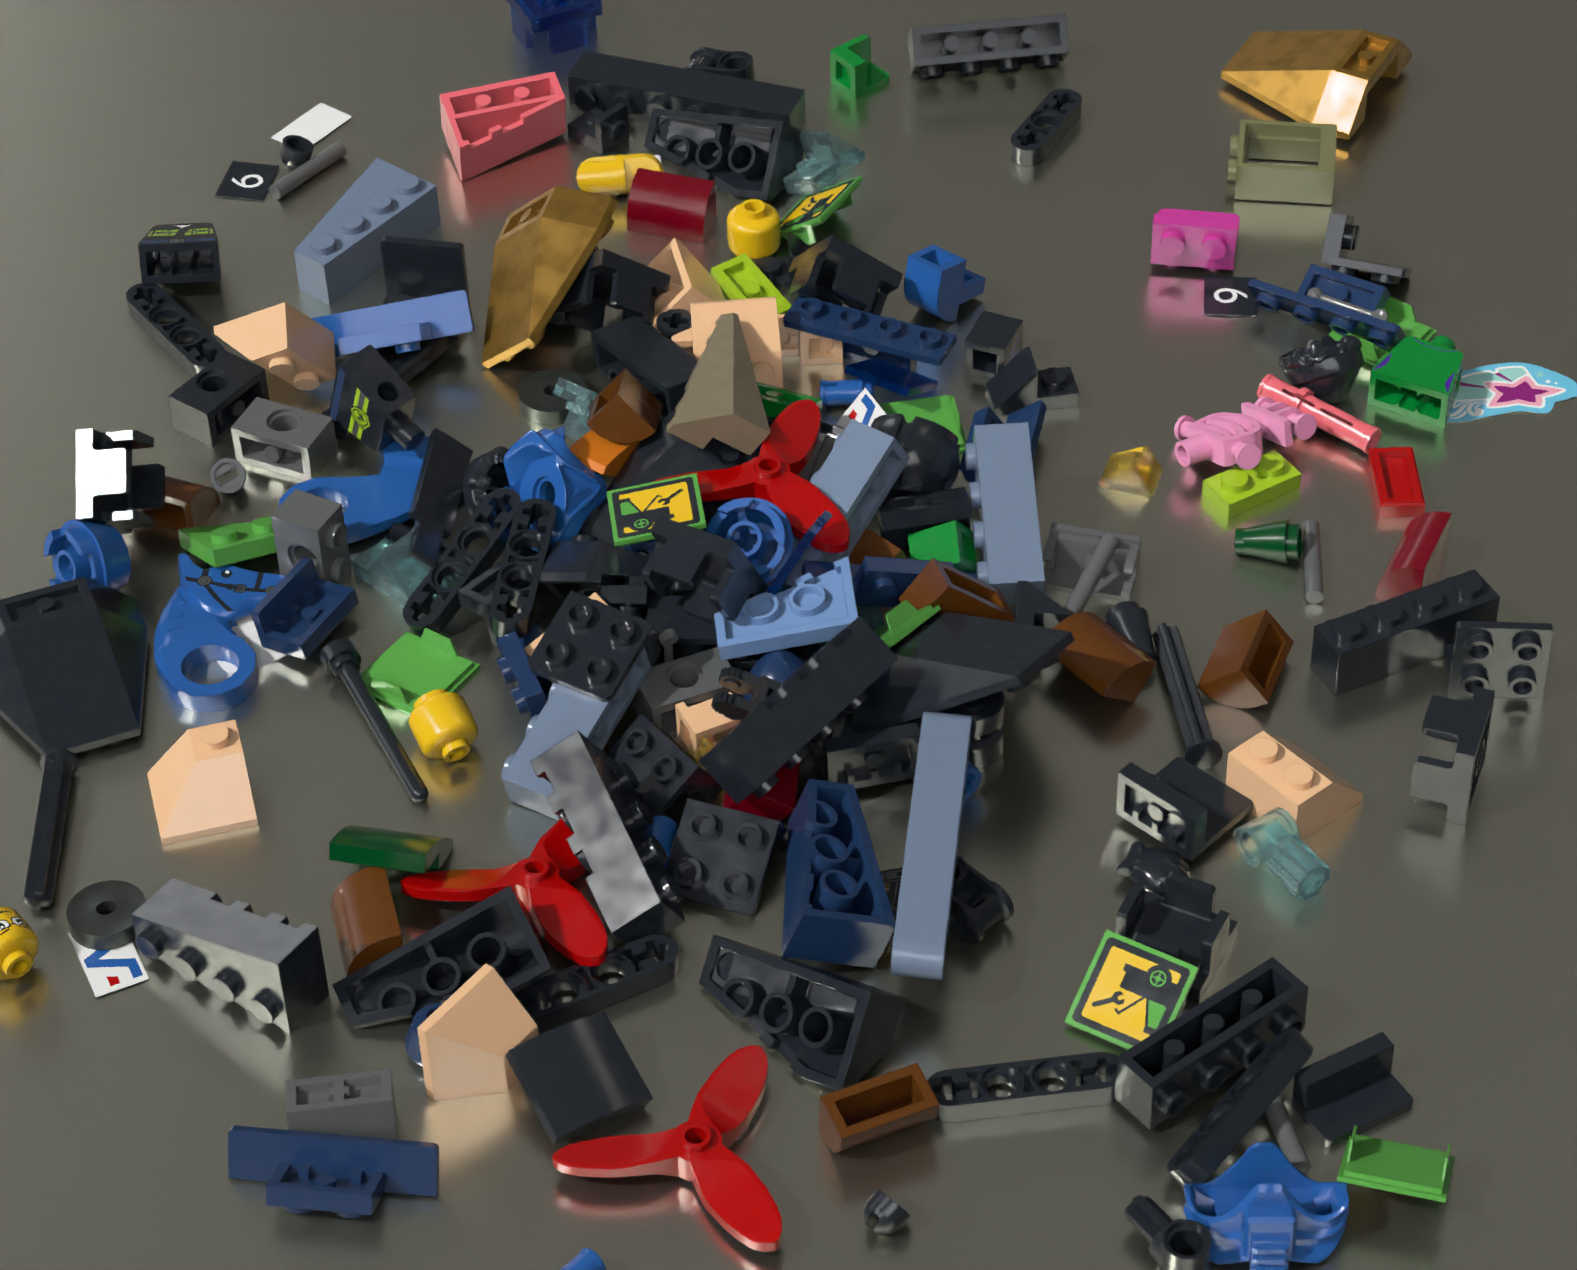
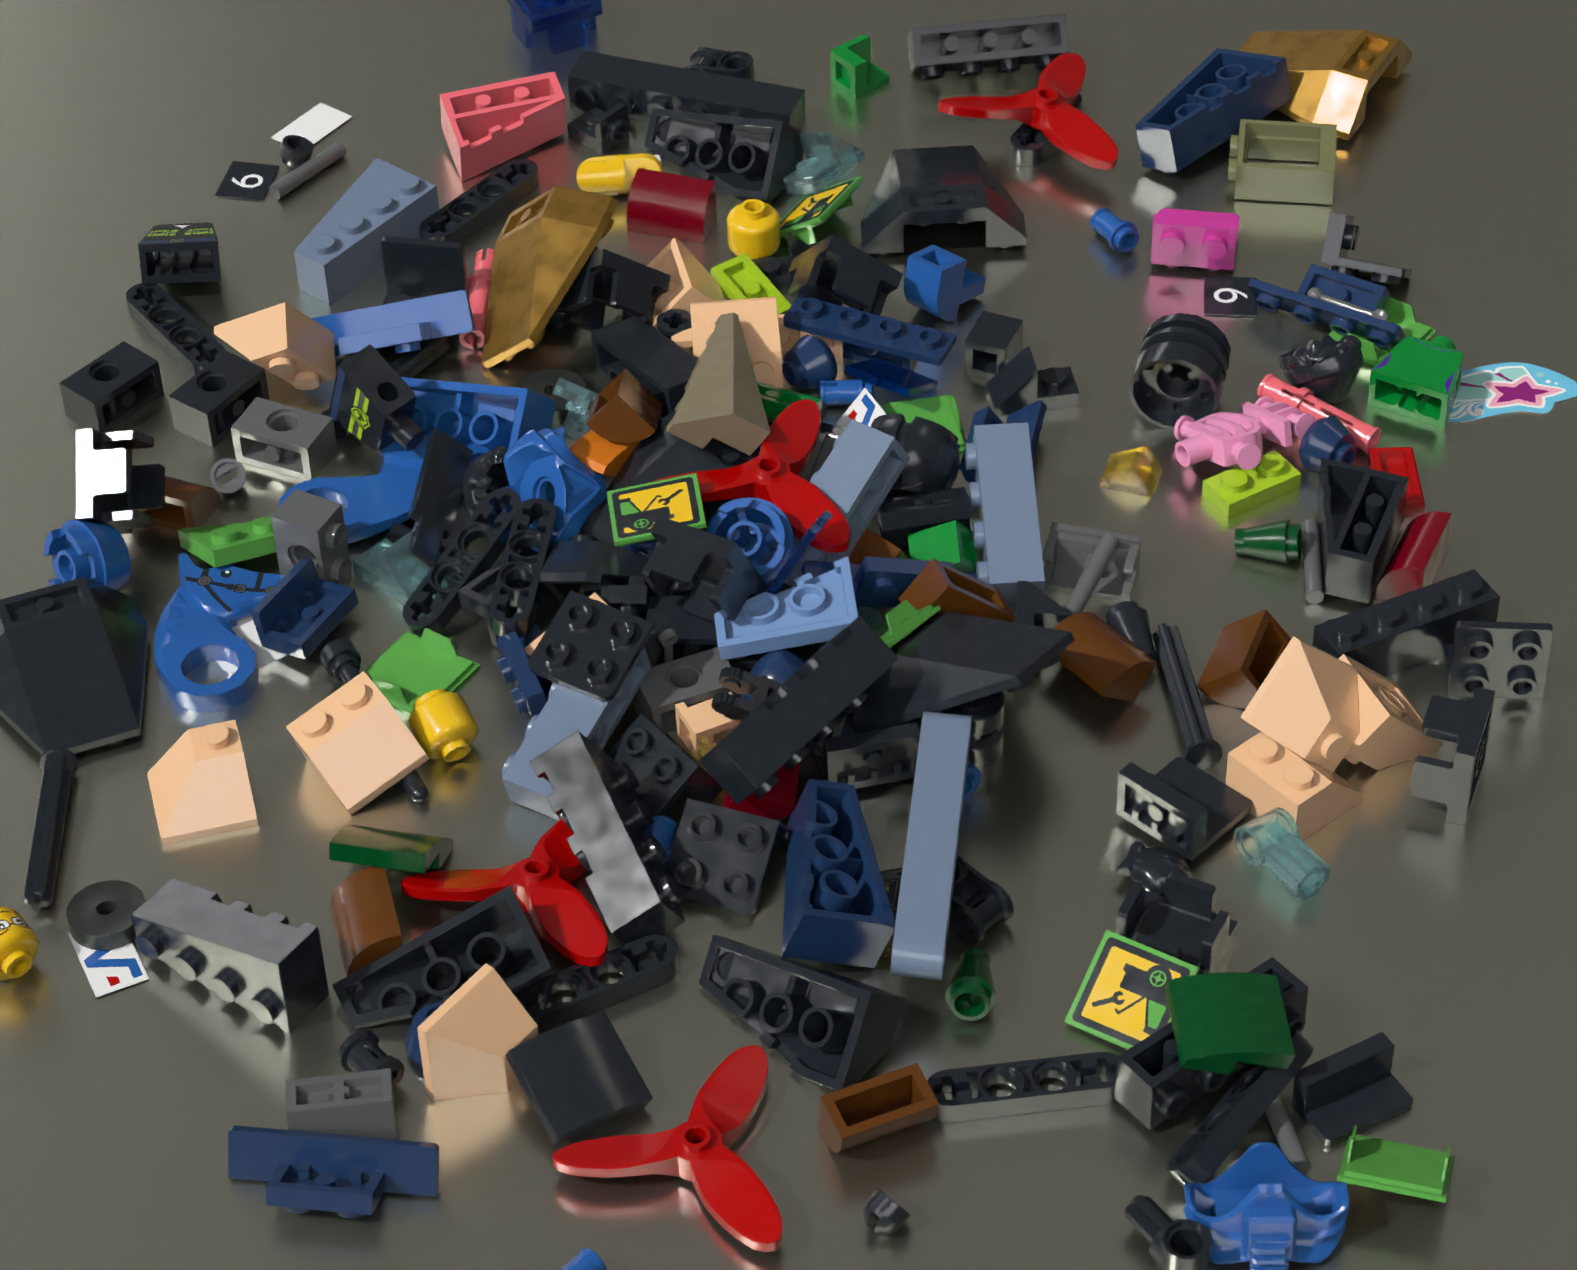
(112, 388): none -> black brick
(357, 743): none -> light nougat slope
(357, 1058): none -> black bush
(479, 290): none -> coral pin
(479, 413): none -> blue wedge
(512, 181): none -> black beam
(809, 363): none -> dark blue cone
(935, 188): none -> black wedge
(972, 987): none -> dark green cone
(1048, 110): none -> red piece
(1119, 233): none -> blue pin
(1179, 369): none -> black wheel
(1209, 107): none -> dark blue wedge
(1229, 1021): none -> dark green slope
(1308, 704): none -> light nougat slope
(1328, 440): none -> dark blue cone
(1358, 526): none -> black wedge
(1387, 723): none -> light nougat slope

